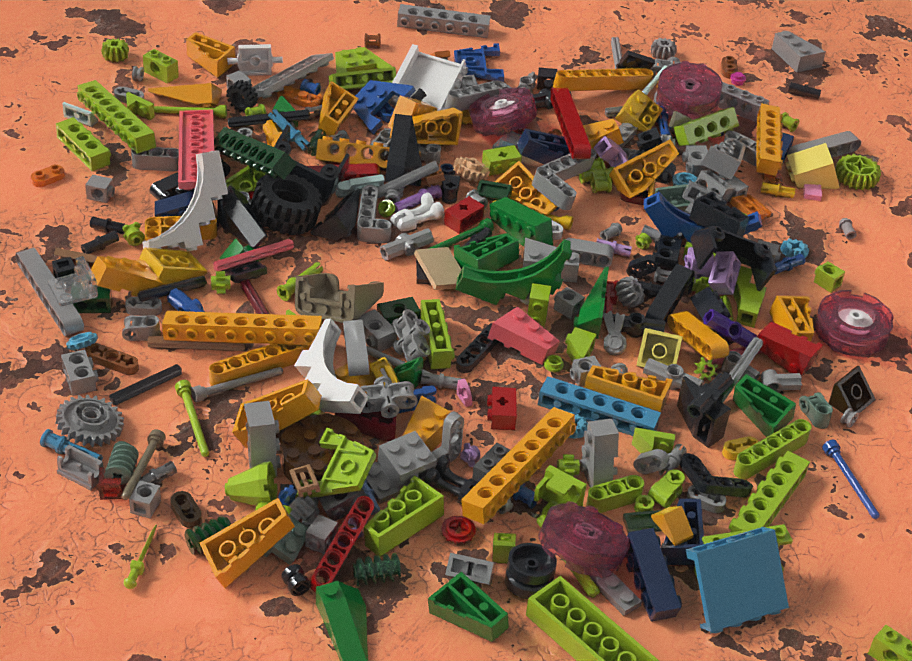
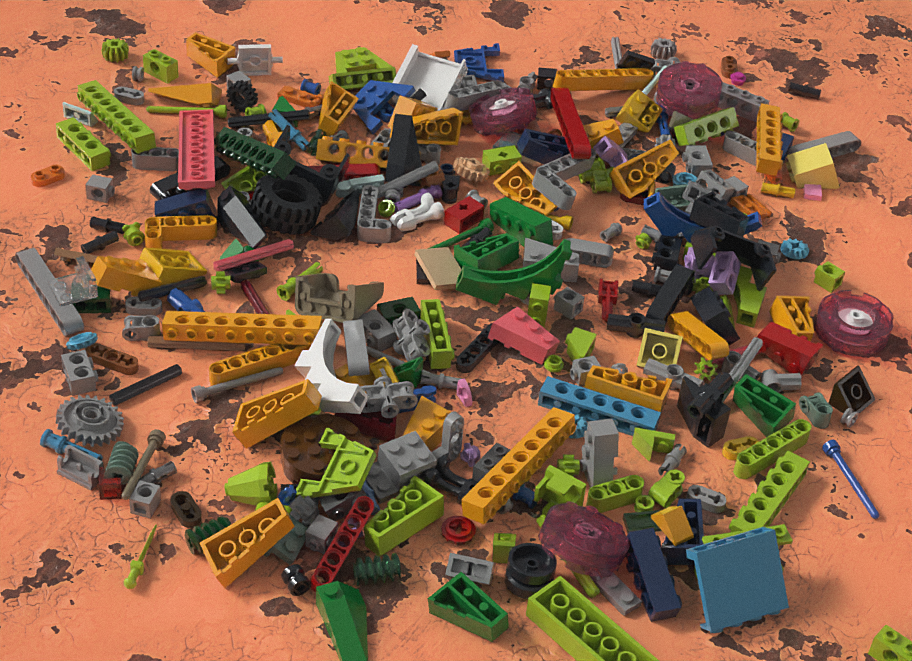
(63, 267): black brick -> none
(140, 106): lime slope -> none
(183, 389): lime piece -> none
(209, 187): white arch -> none
(262, 434): light grey wedge -> none
(292, 73): light grey plate -> none
(306, 488): medium nougat tile -> none
(372, 37): dark orange bush -> none
(406, 244): light grey piece -> none
(443, 21): light grey brick -> none
(494, 190): dark green tile -> none
(503, 408): red brick -> none
(592, 309): green wedge -> none
(614, 342): light grey piece -> none
(618, 248): lavender pin -> none
(630, 292): light grey gear -> none
(640, 263): black beam -> none
(648, 139): black brick -> none
(649, 457): light grey beam -> none
(713, 485): black beam -> none
(722, 325): dark purple piece -> none
(725, 157): light grey wedge -> none
(789, 263): blue pin -> none
(797, 52): light grey wedge -> none
(846, 225): light grey pin -> none
(858, 172): lime gear -> none

